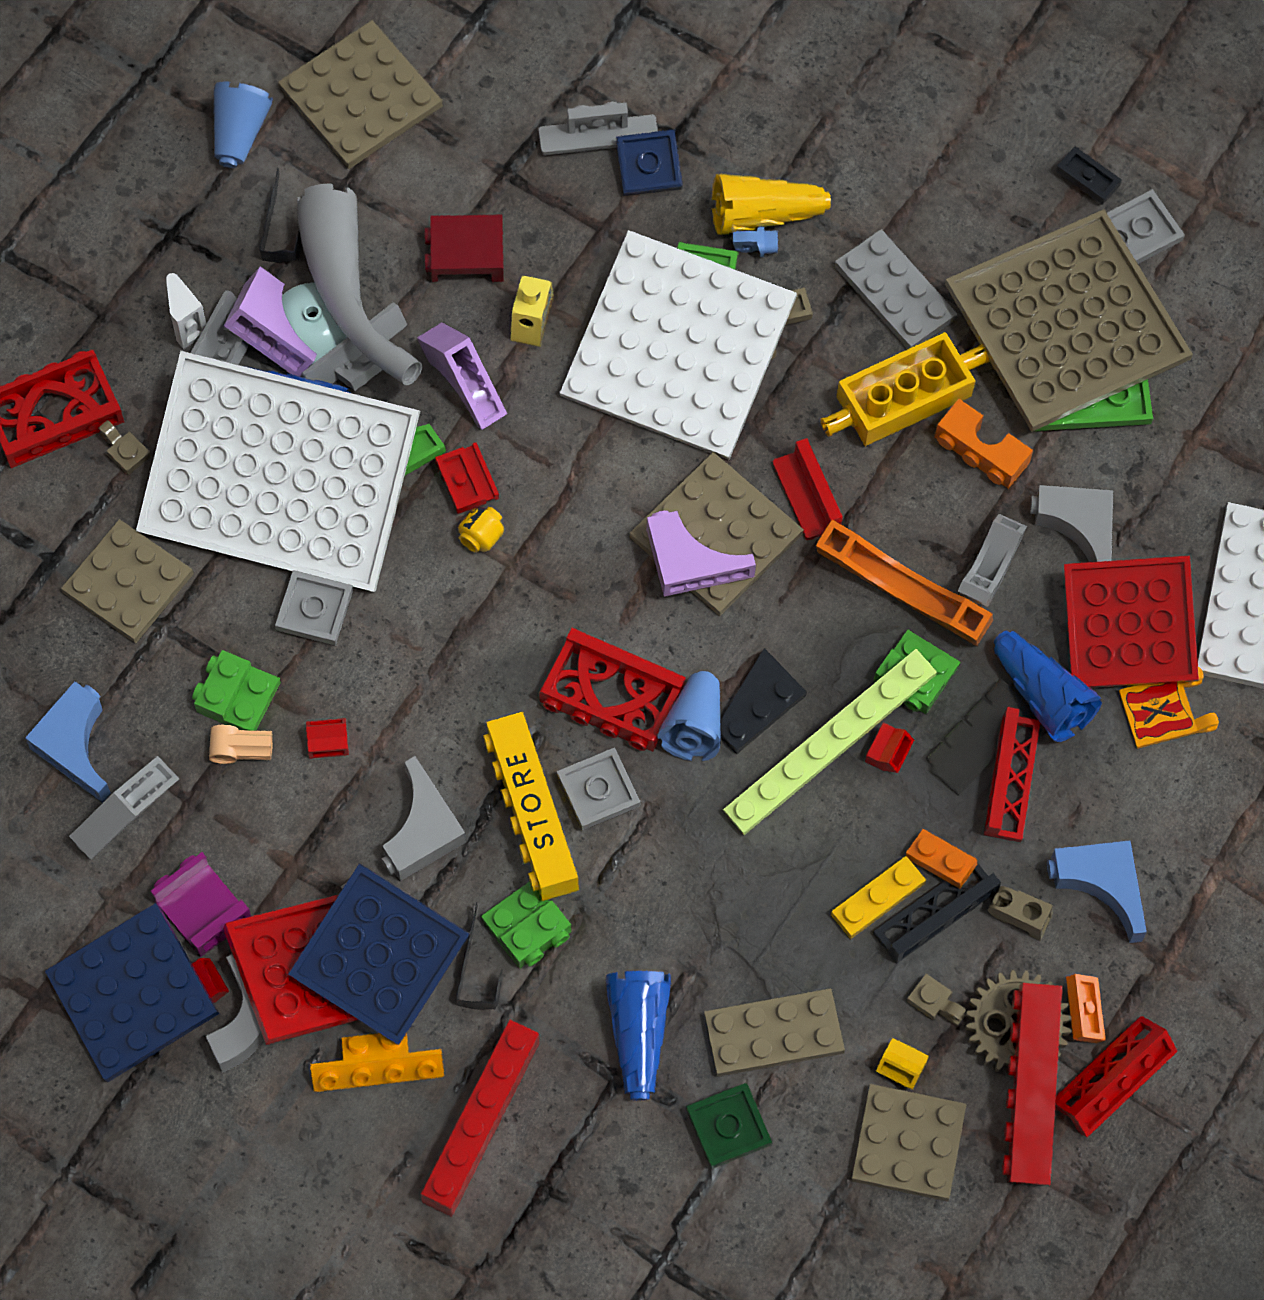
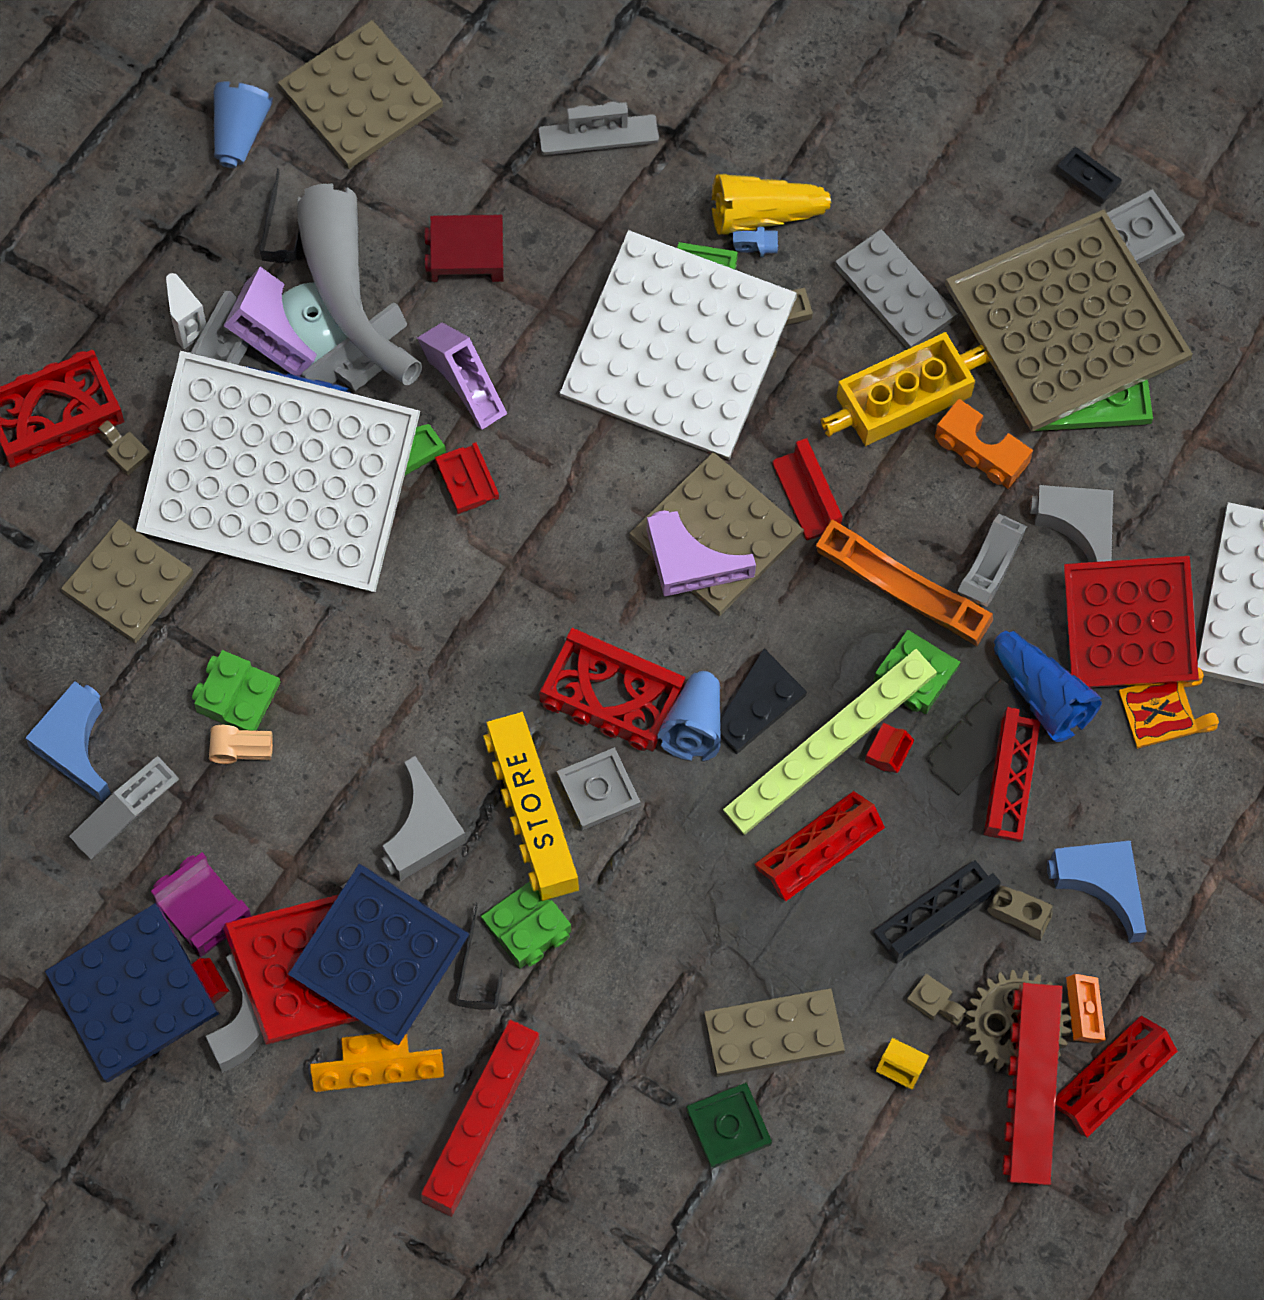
(314, 607): light grey plate -> none
(327, 738): red piece -> none
(480, 529): yellow head -> none
(531, 303): light yellow torso -> none
(638, 1023): blue cone -> none
(649, 162): dark blue plate -> none
(824, 847): none -> red fence
(878, 897): yellow plate -> none
(909, 1142): dark tan plate -> none
(941, 858): orange plate -> none

